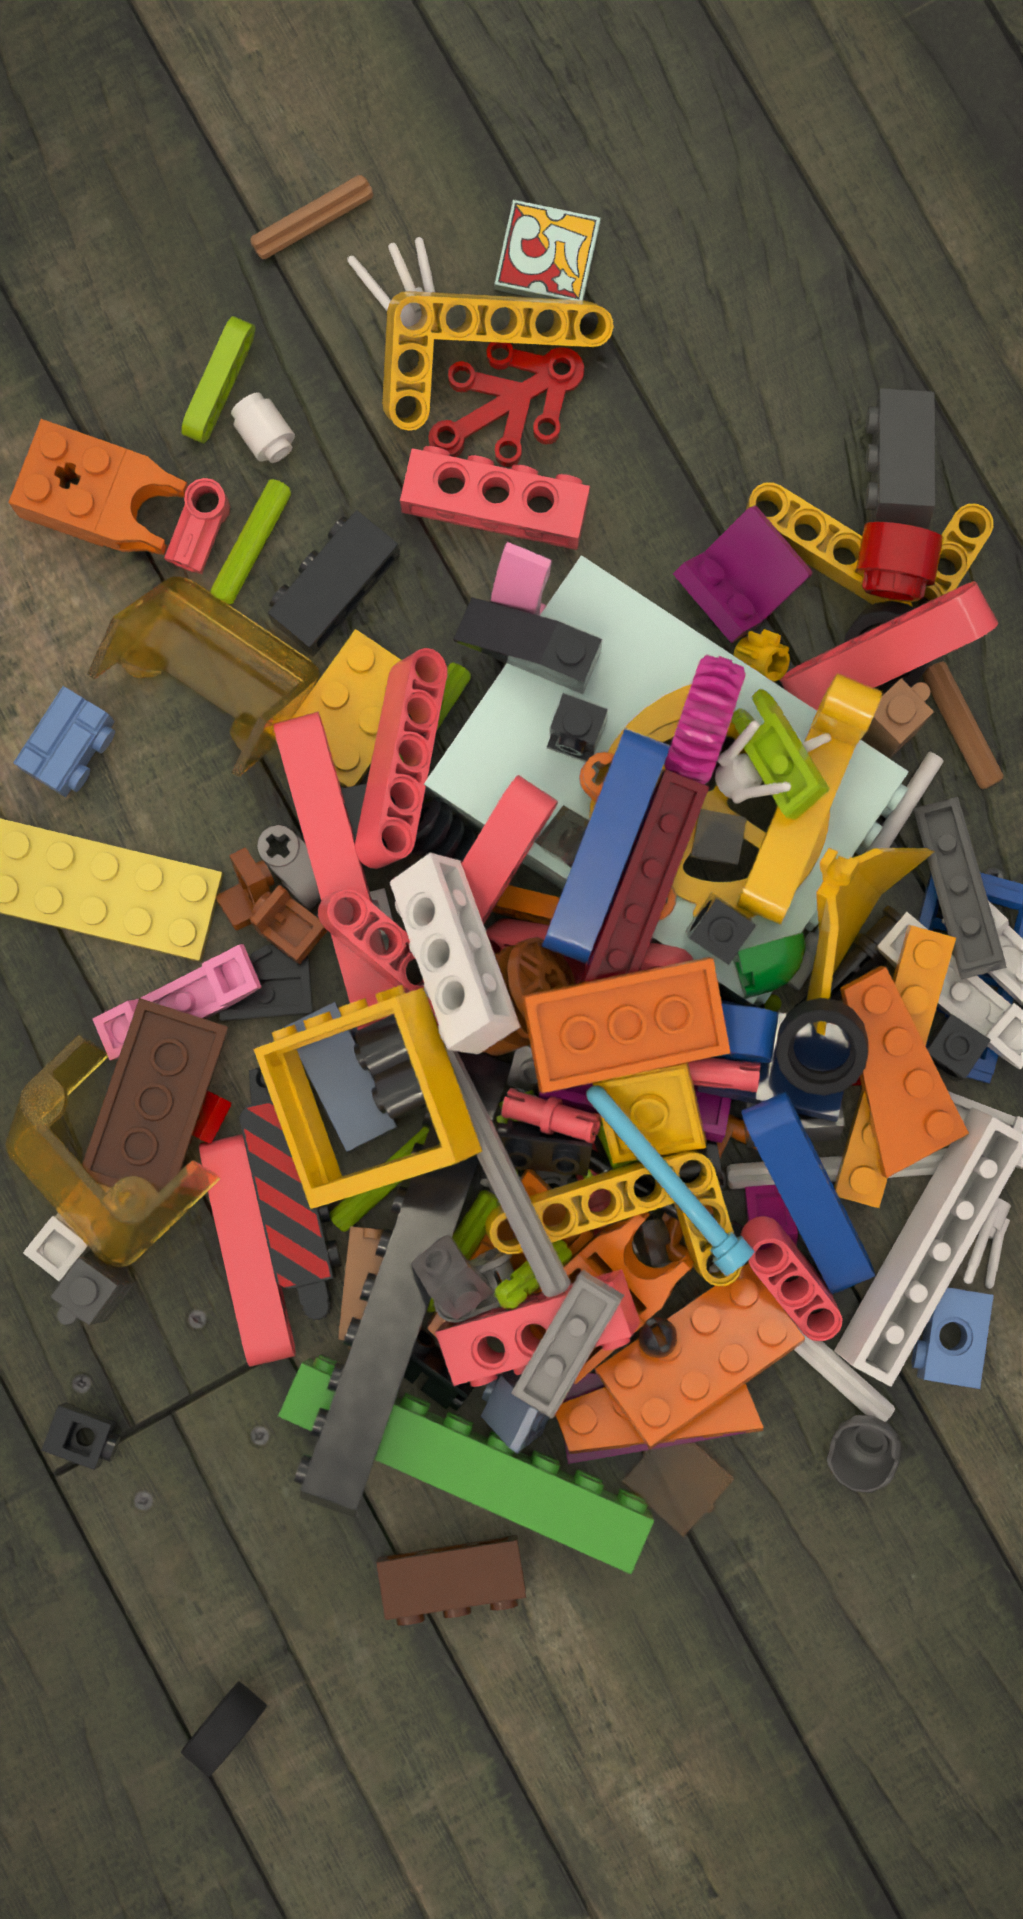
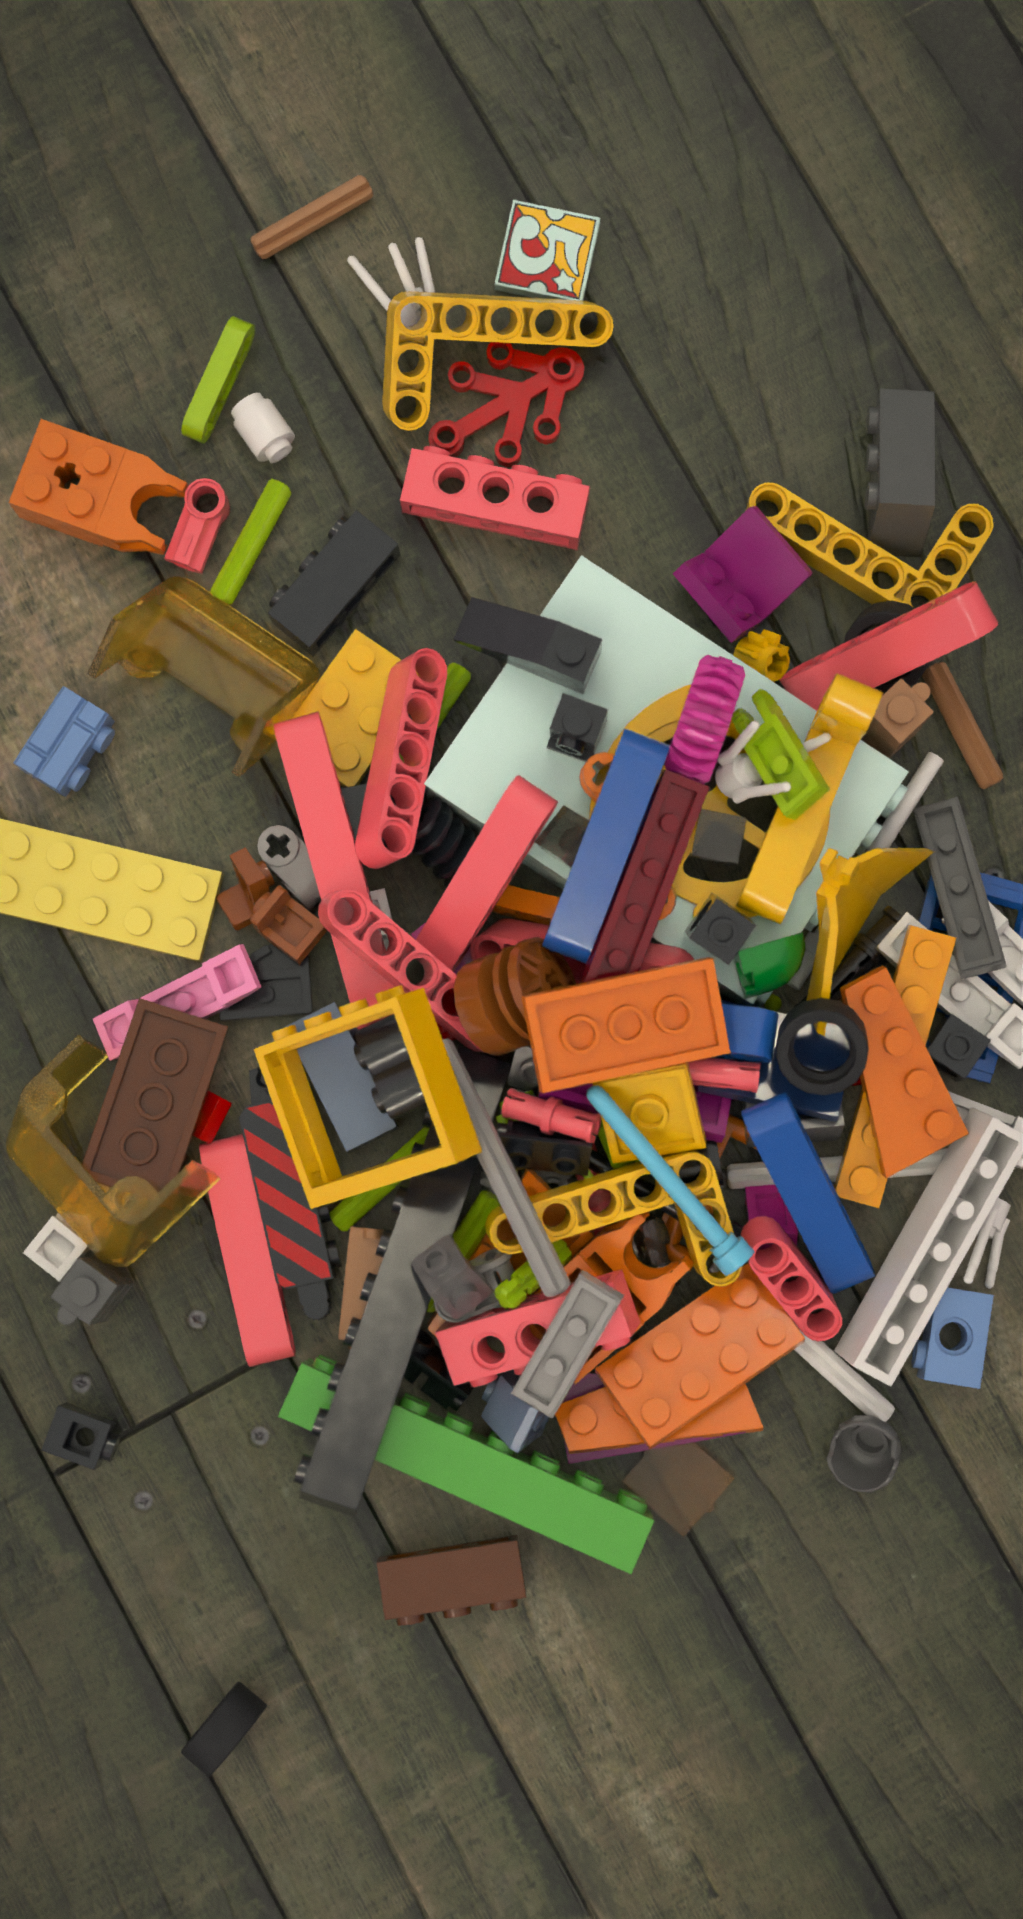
(454, 954): white brick -> none
(521, 579): bright pink slope -> none
(648, 1340): black hinge -> none
(898, 560): red piece -> none

